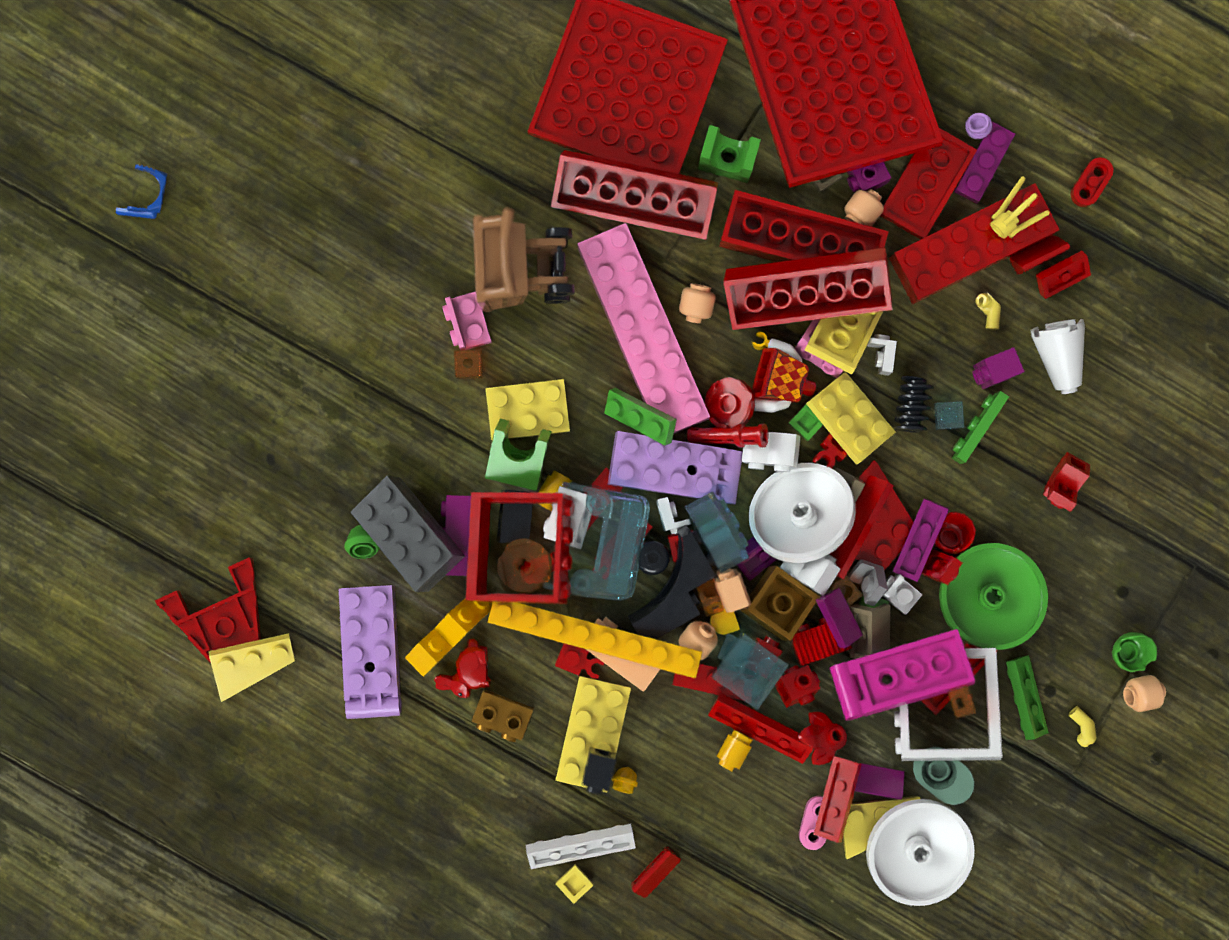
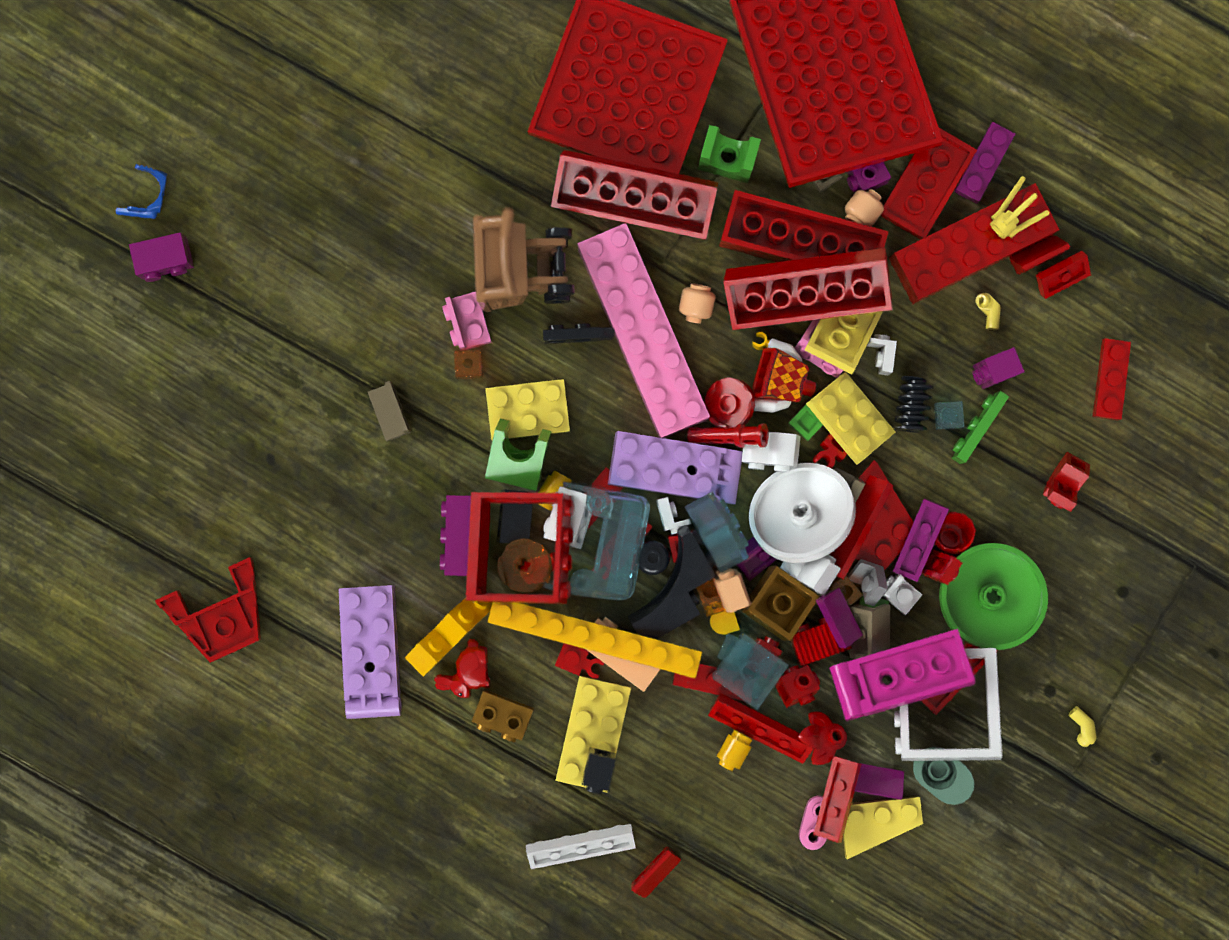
(161, 257): none -> magenta brick
(249, 662): light yellow wing -> none
(360, 544): bright green cone -> none
(389, 411): none -> dark tan panel
(407, 534): dark grey brick -> none
(574, 883): light yellow plate -> none
(580, 333): none -> black hinge
(625, 780): yellow plate -> none
(640, 416): bright green plate -> none
(699, 637): light nougat head -> none
(920, 852): white dish -> none
(966, 700): clear orange piece -> none
(978, 126): lavender plate -> none
(1027, 697): bright green plate -> none
(1062, 353): white cone -> none
(1091, 183): red plate -> none
(1111, 379): none -> red plate
(1134, 651): bright green hair -> none
(1144, 693): light nougat head -> none

